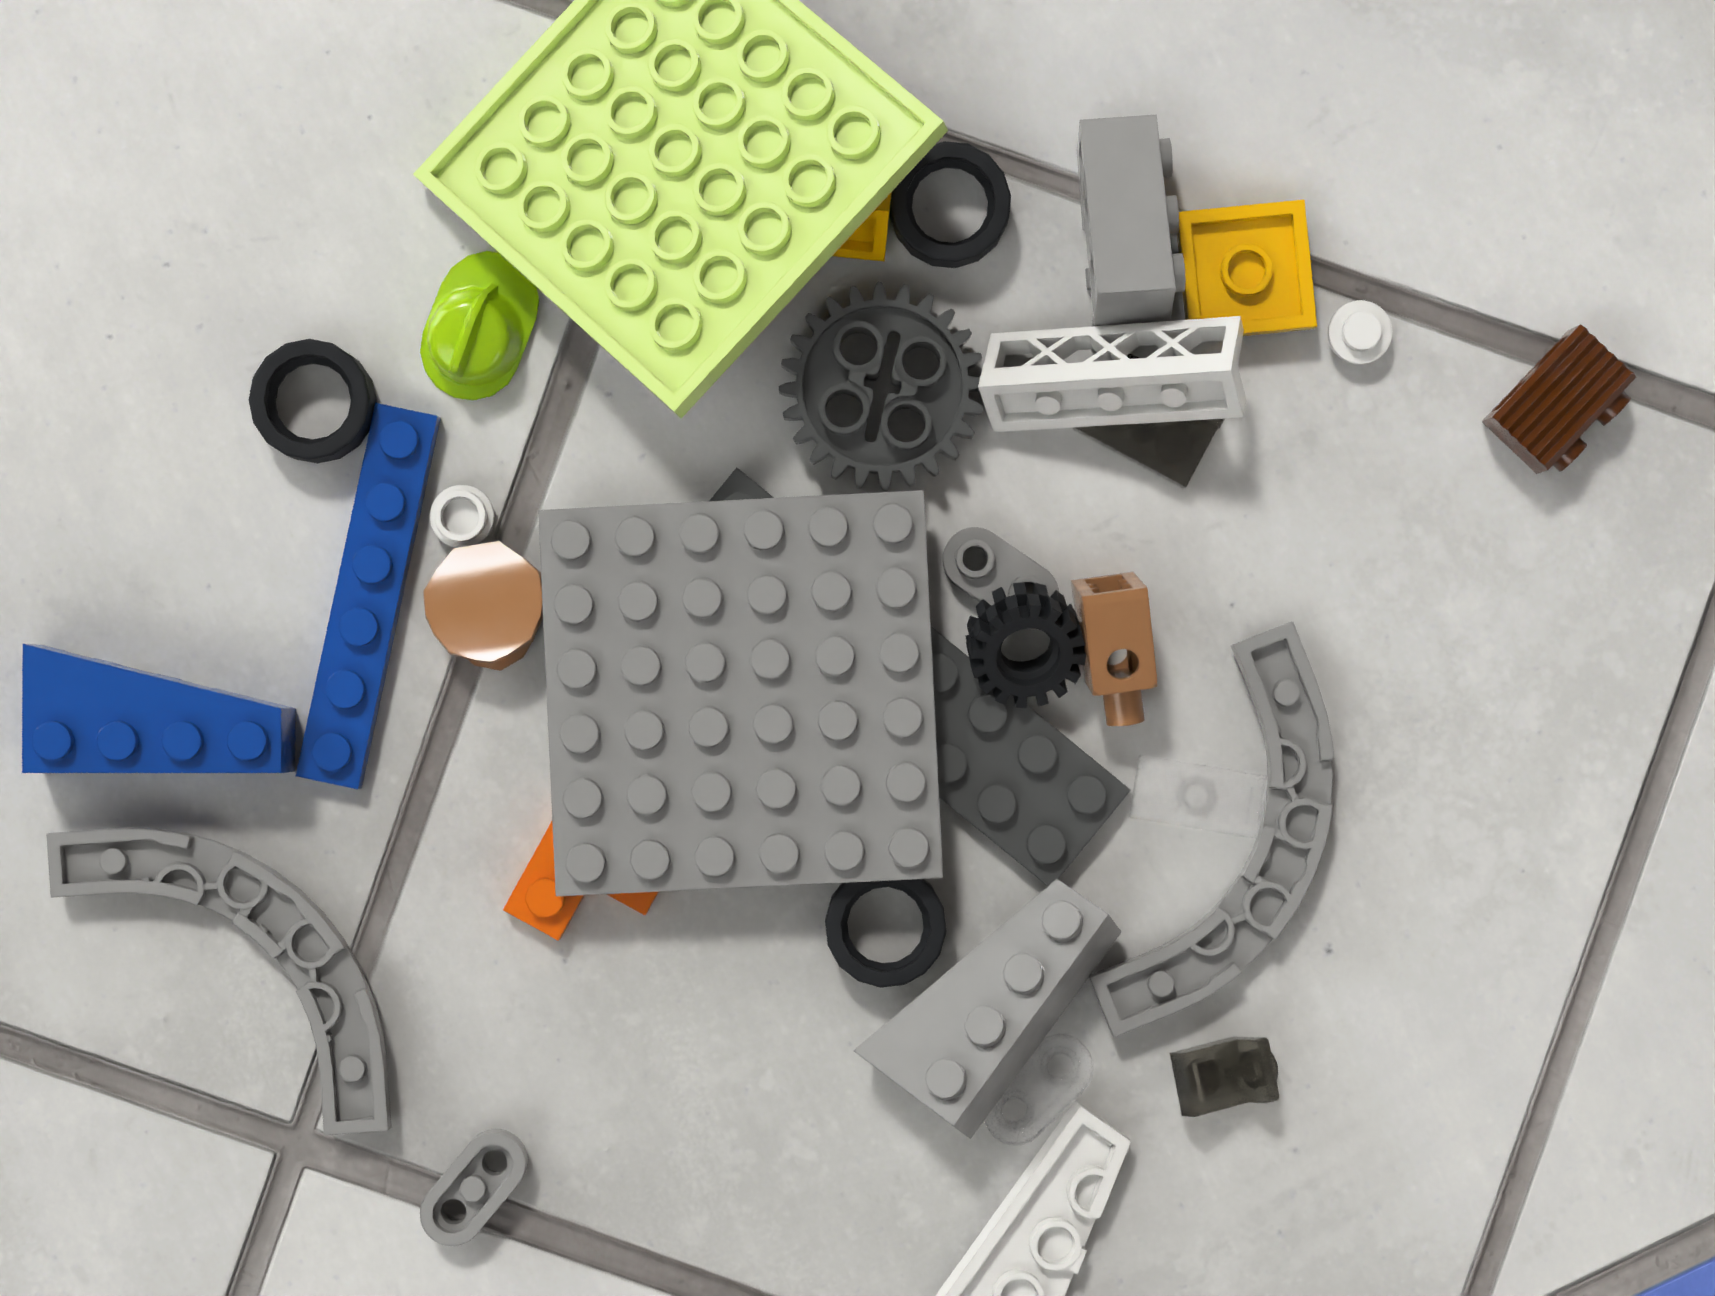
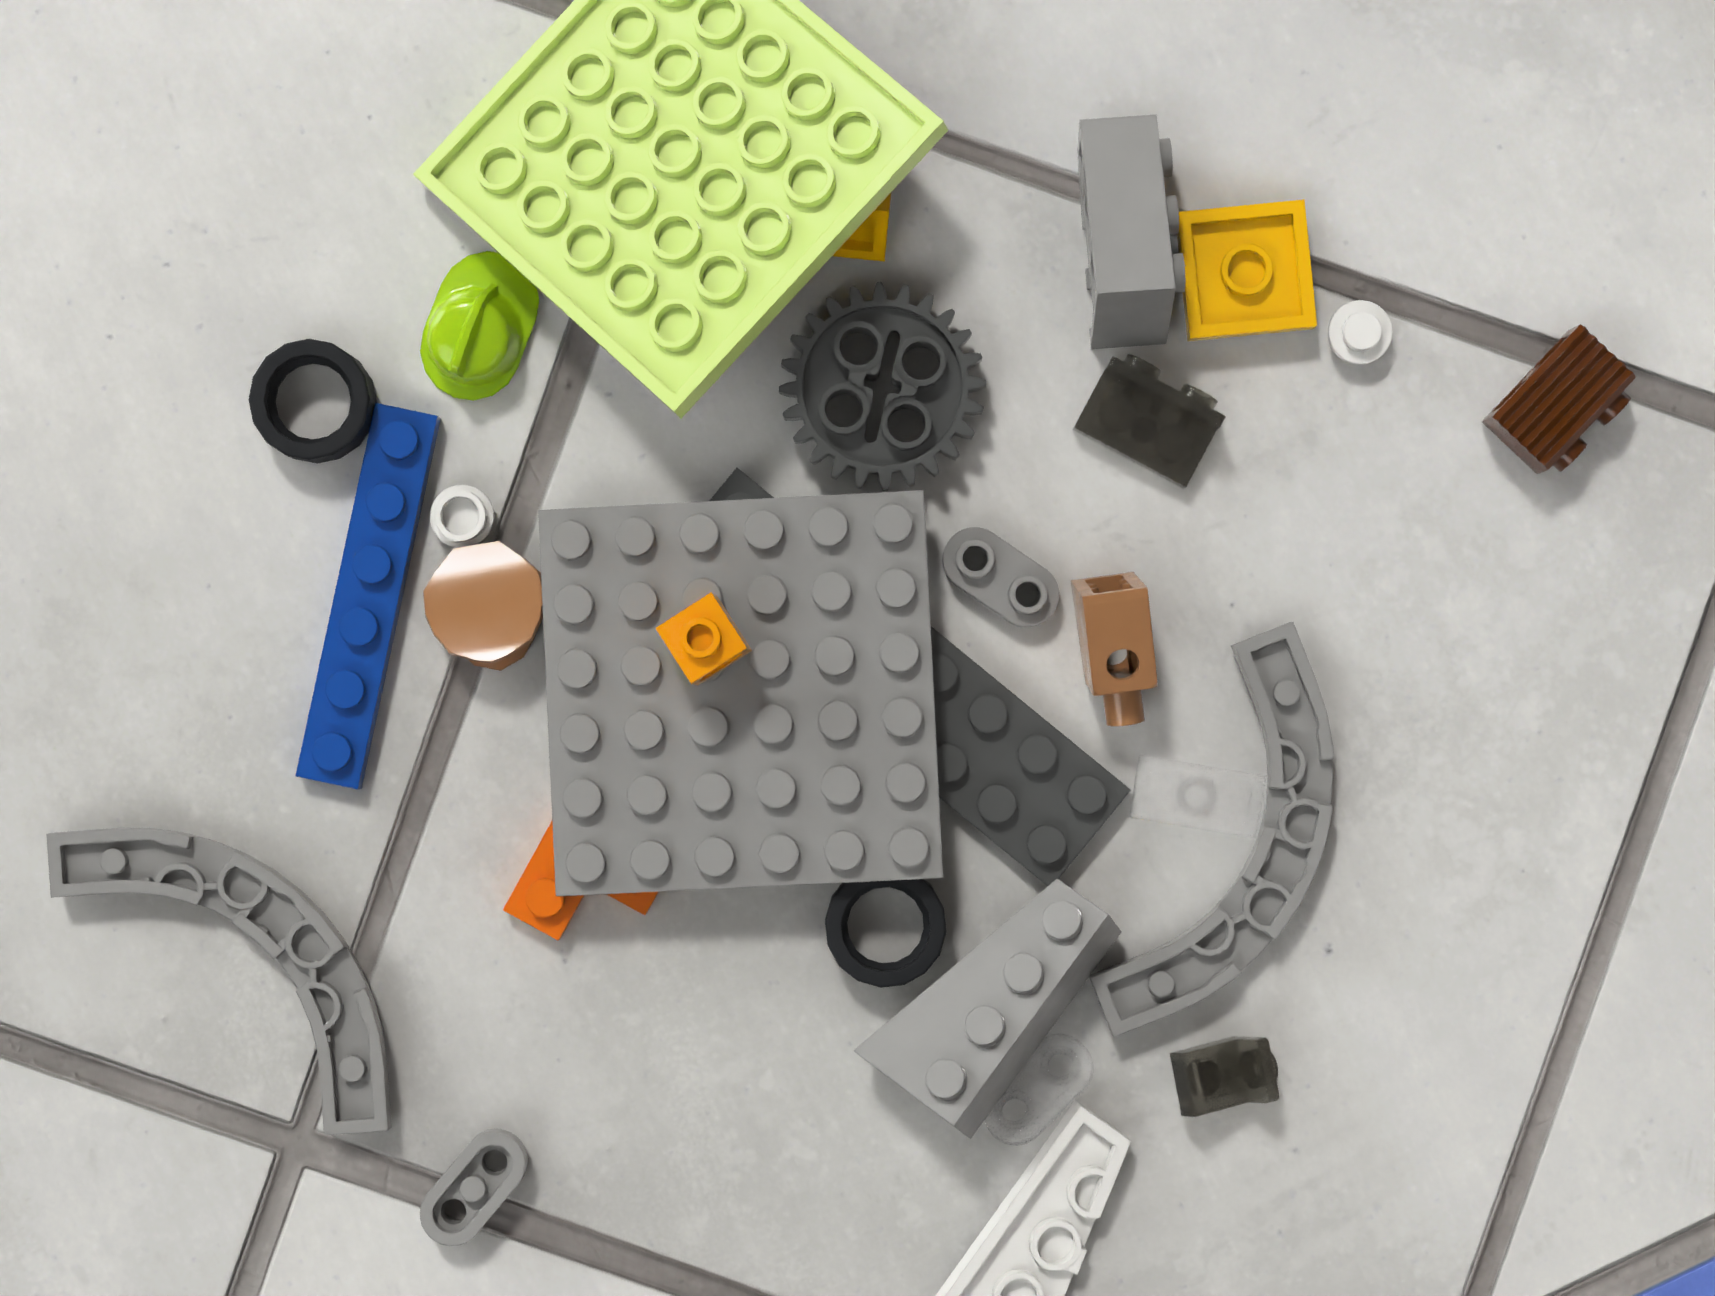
(122, 719): blue wedge -> none
(703, 639): none -> light orange brick
(966, 251): black tyre -> none
(1033, 676): black tyre -> none
(1110, 385): white fence -> none

